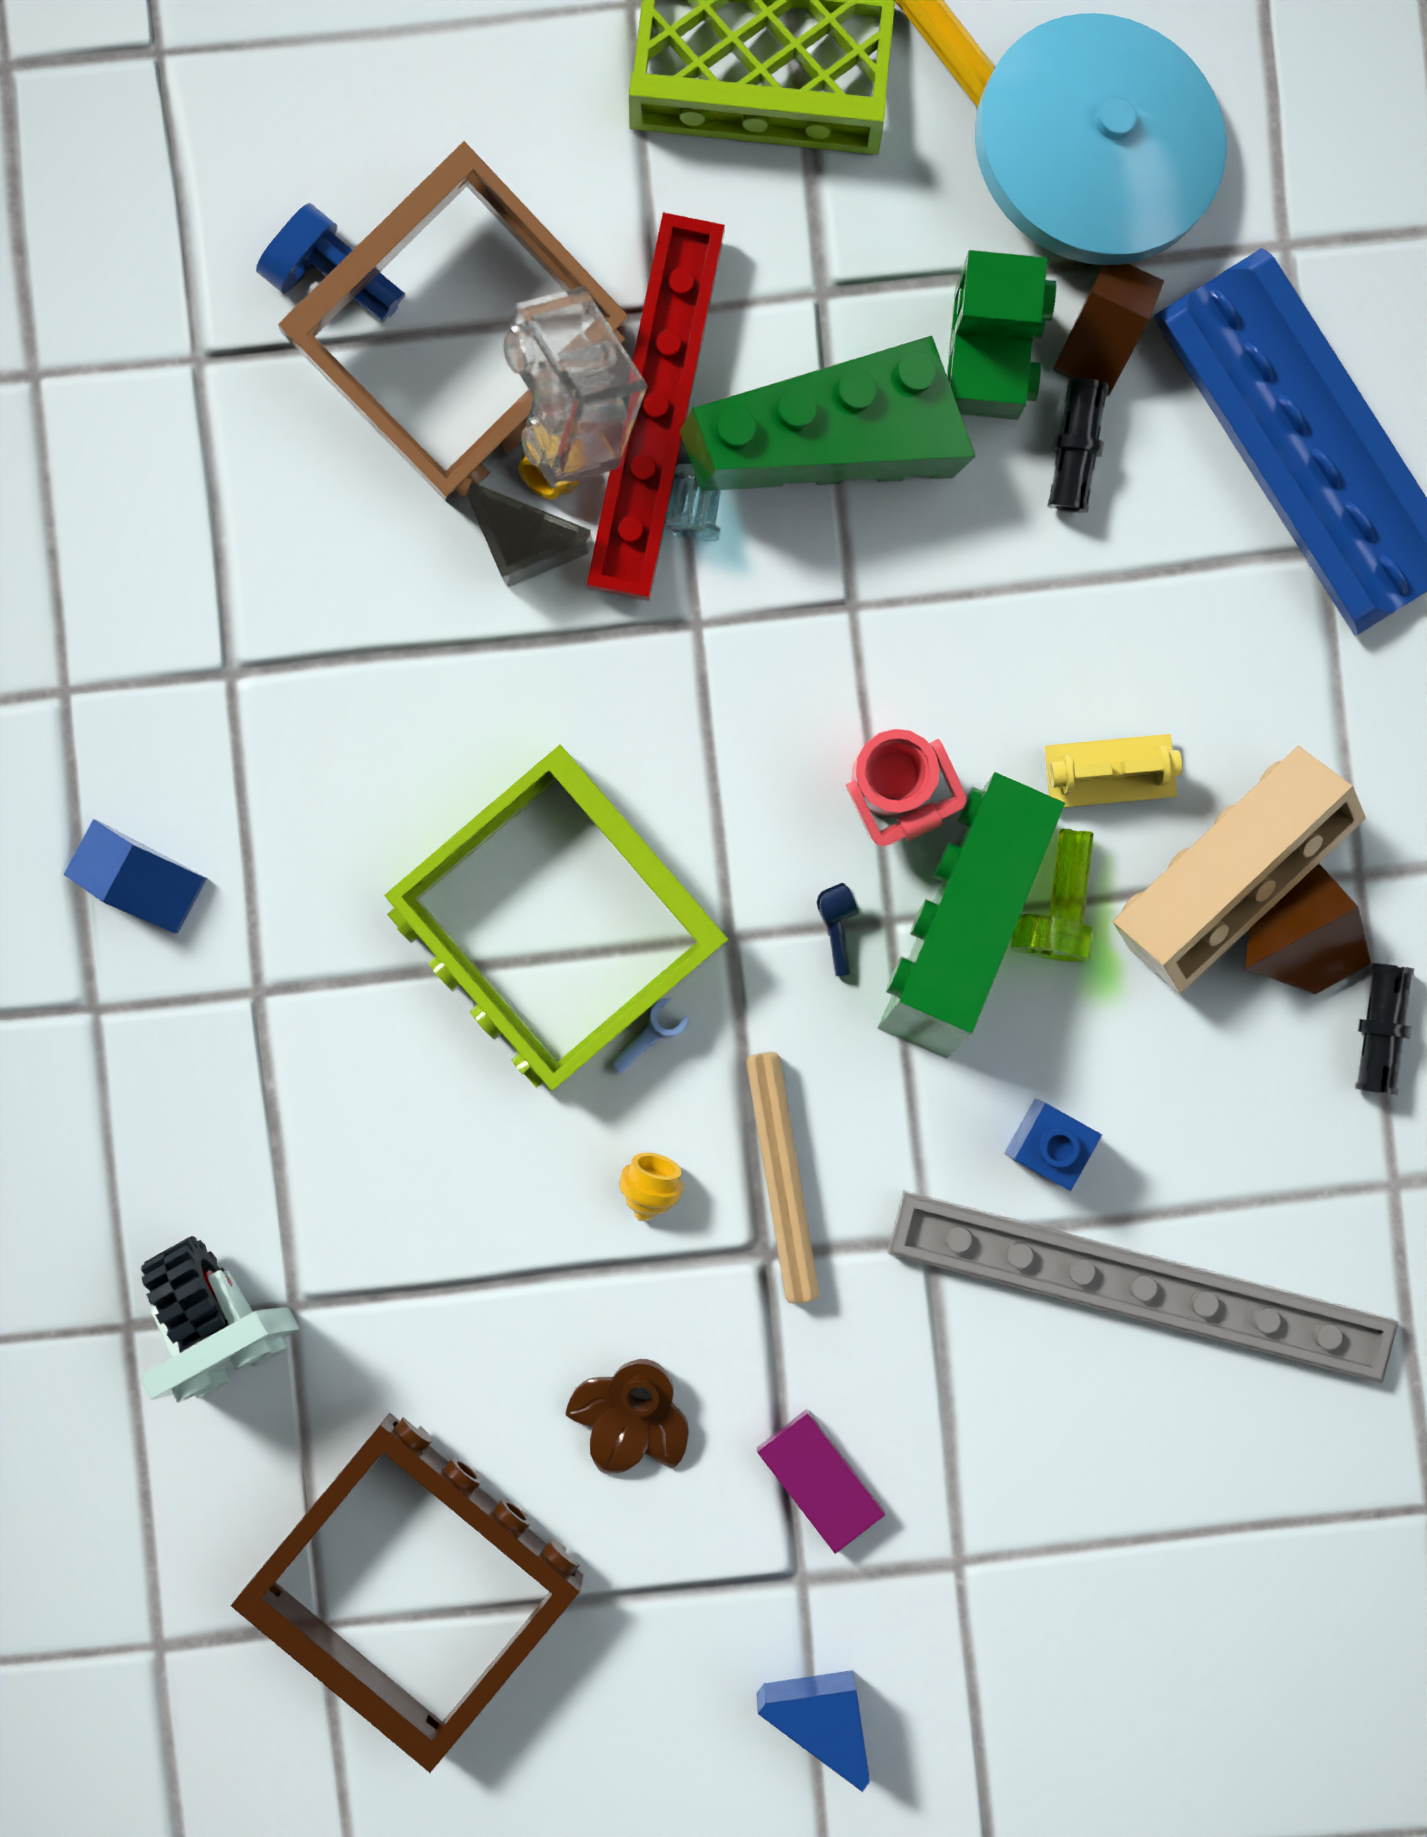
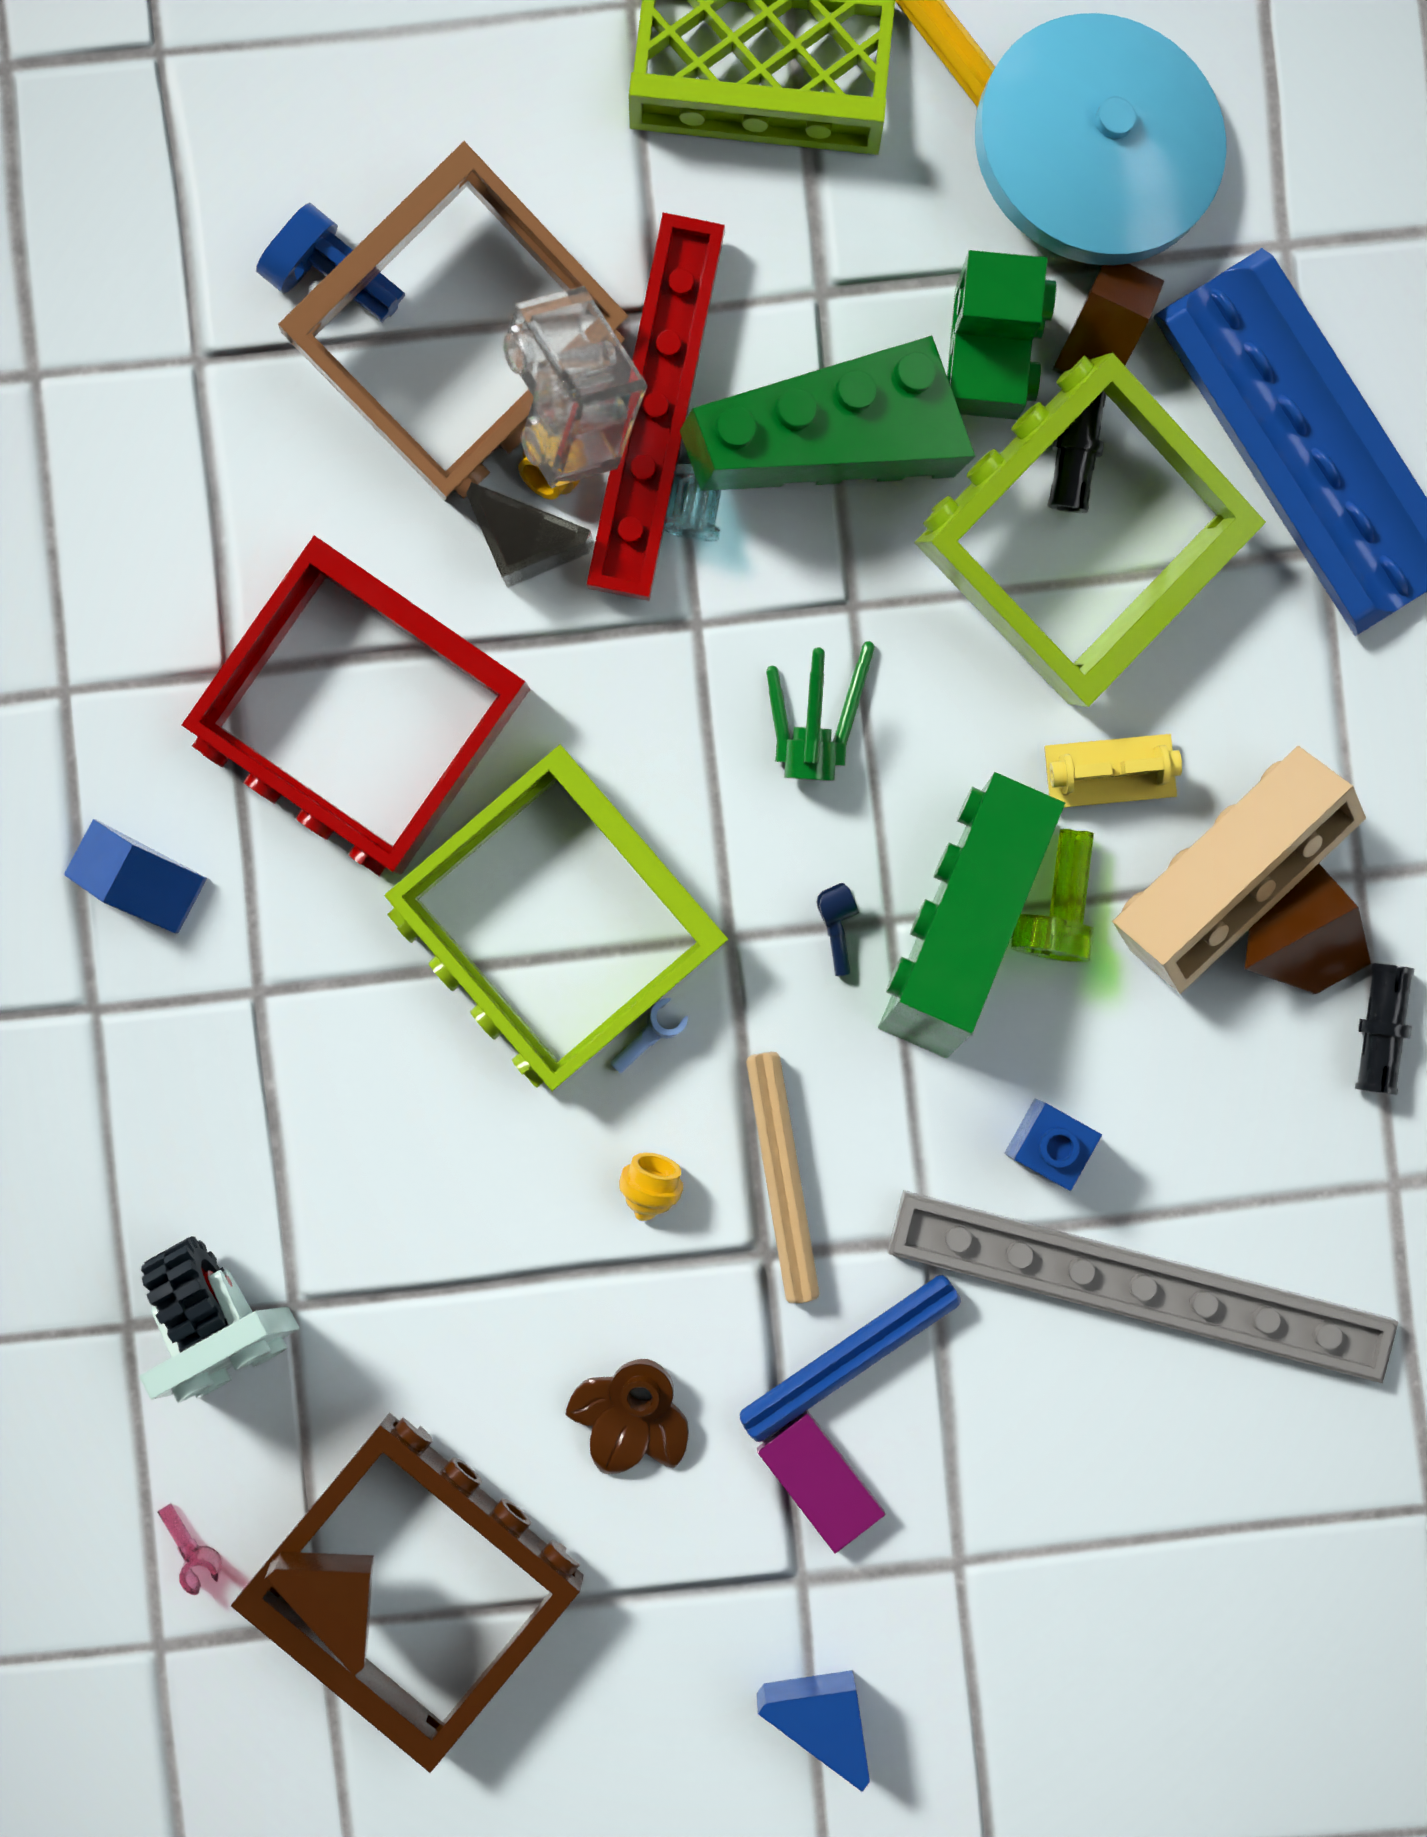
(190, 1551): none -> clear pink hand
(259, 643): none -> red window
(330, 1597): none -> reddish brown slope
(811, 751): none -> green plant
(849, 1358): none -> blue axle
(896, 777): coral piece -> none
(1161, 600): none -> lime window

